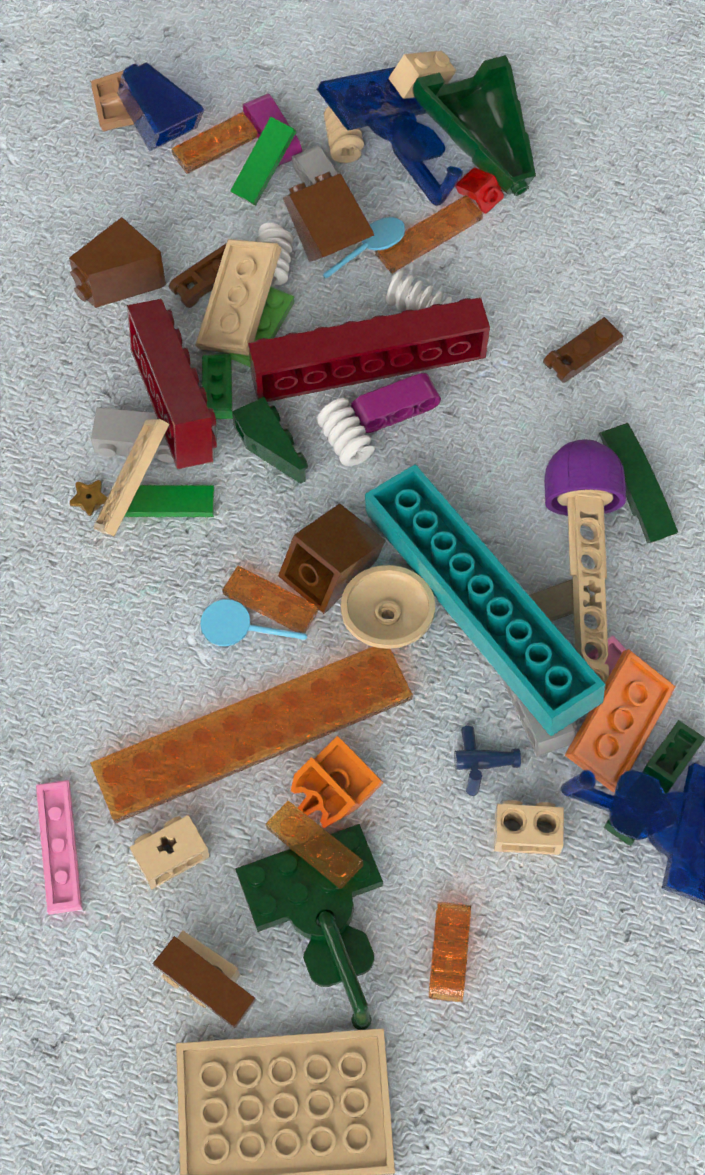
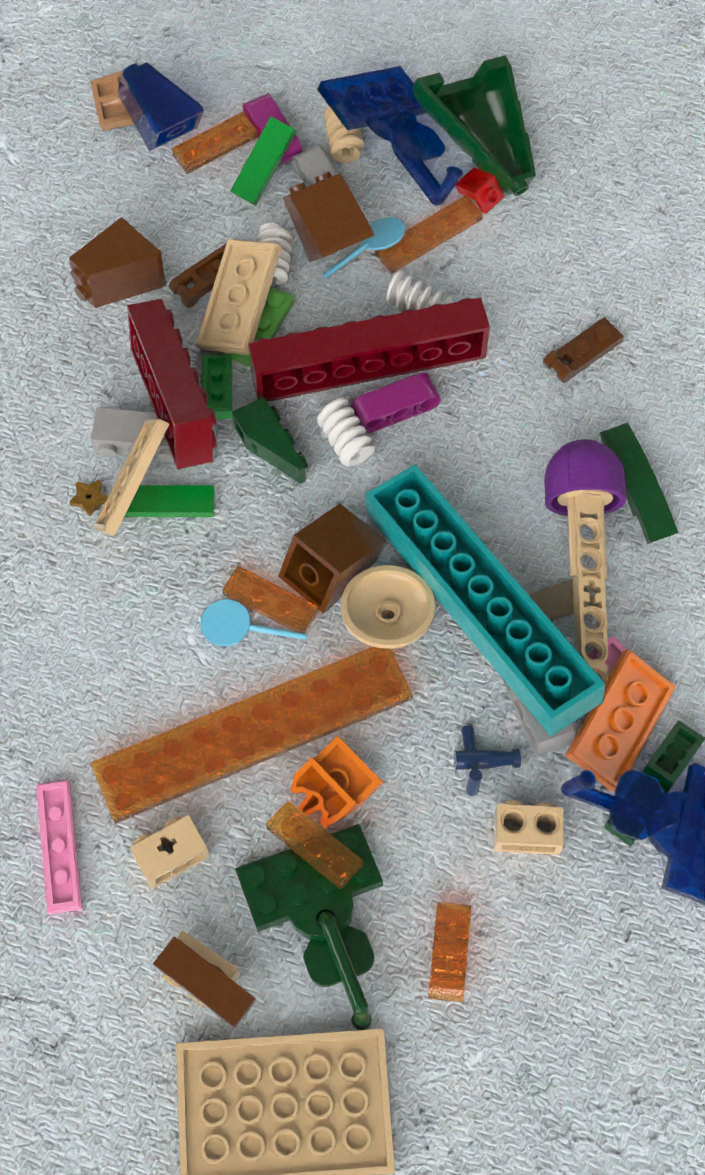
(420, 65): tan brick -> none

